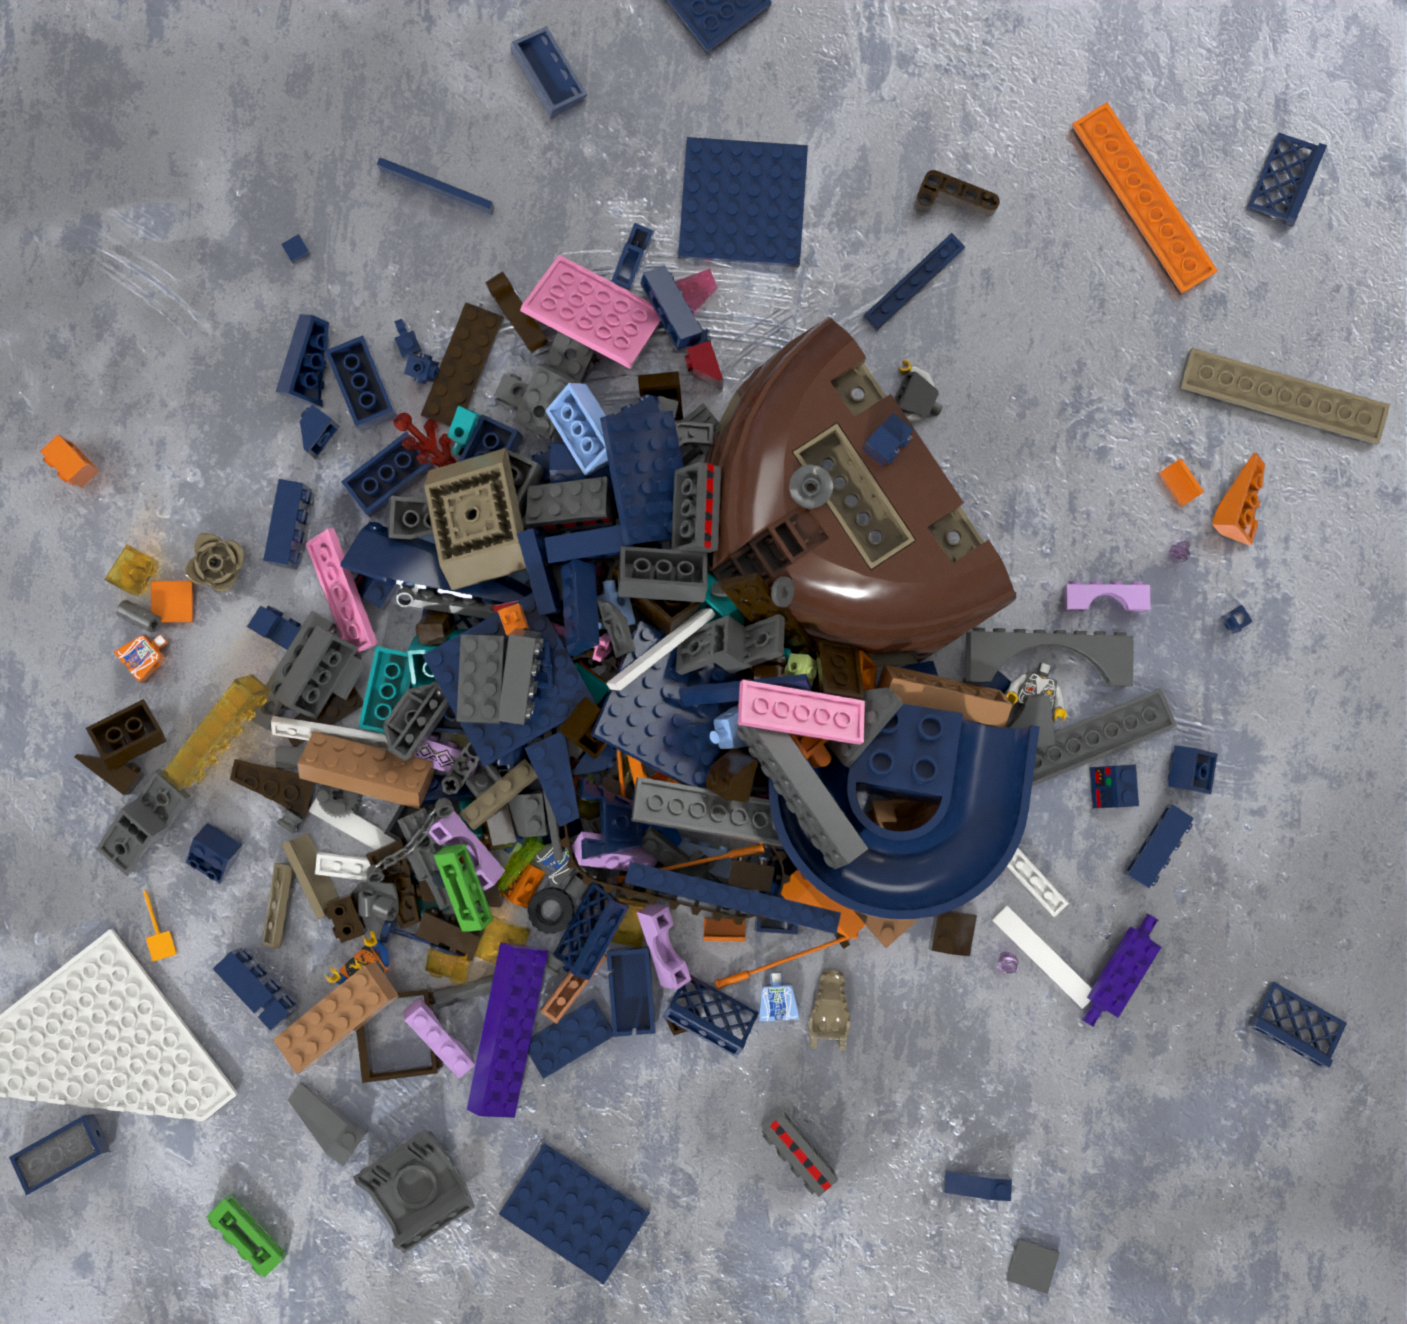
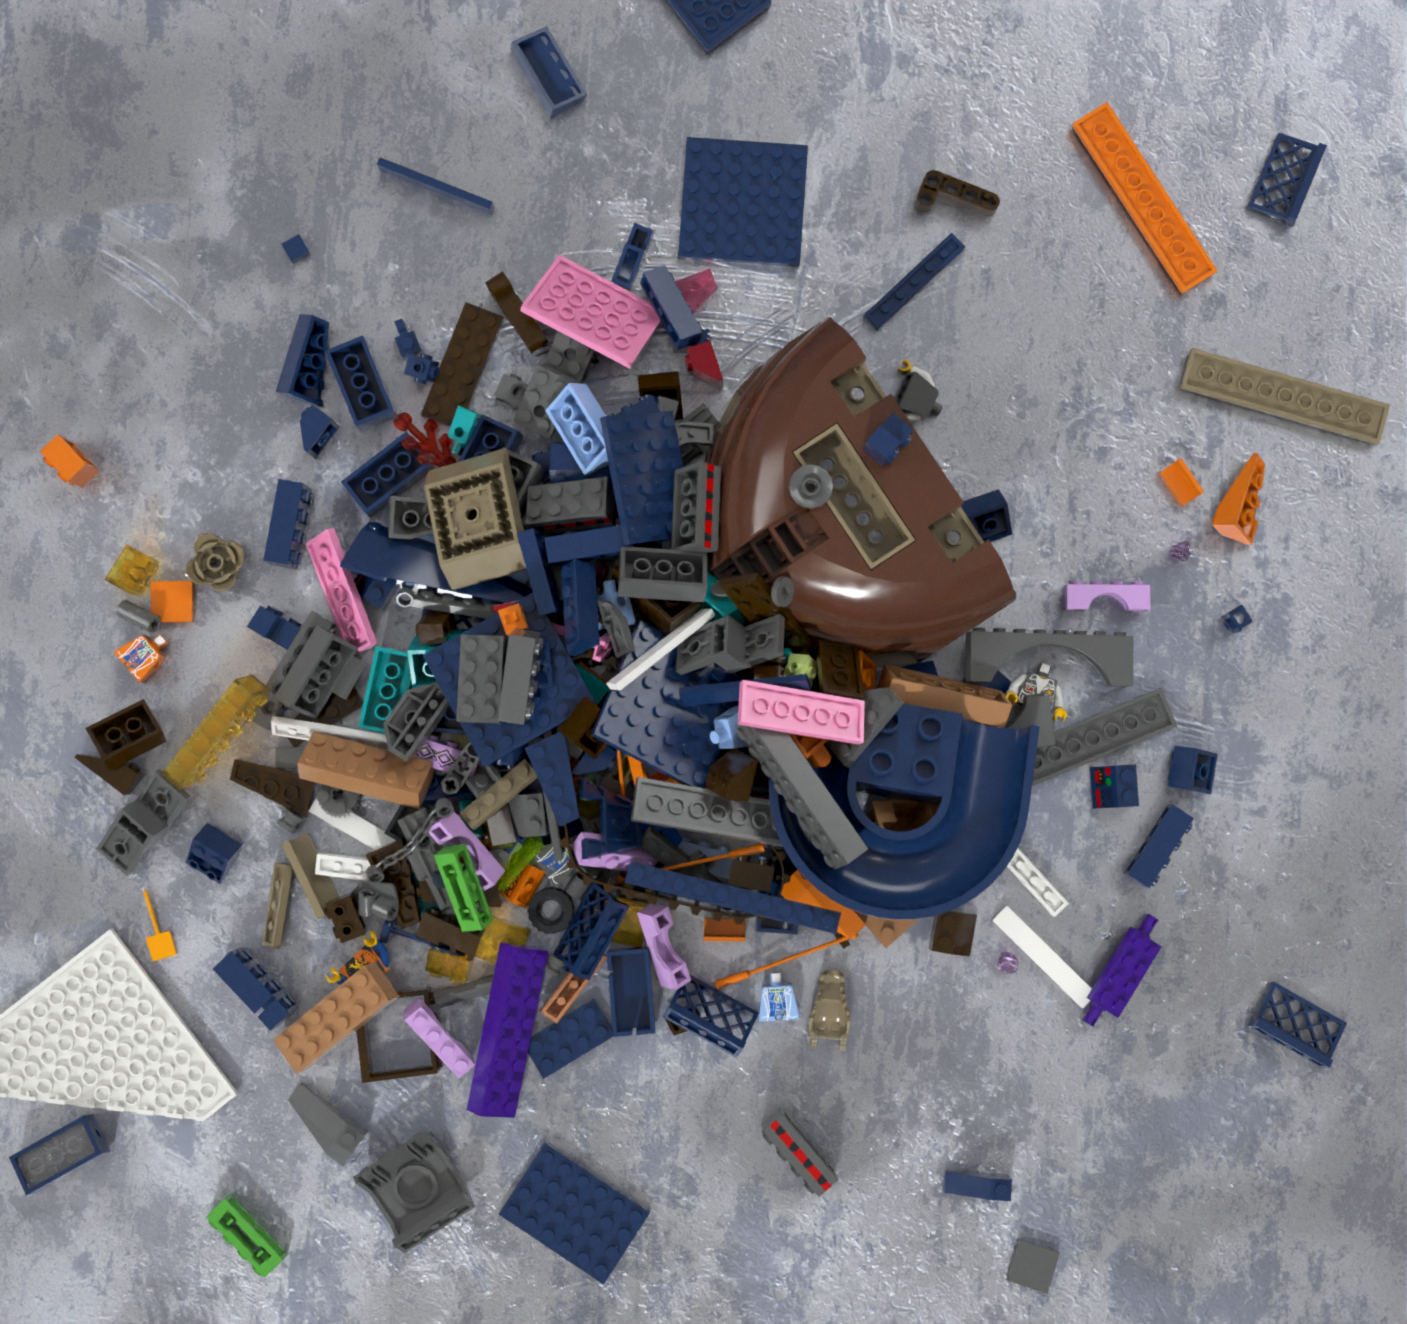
(989, 515): none -> dark blue slope

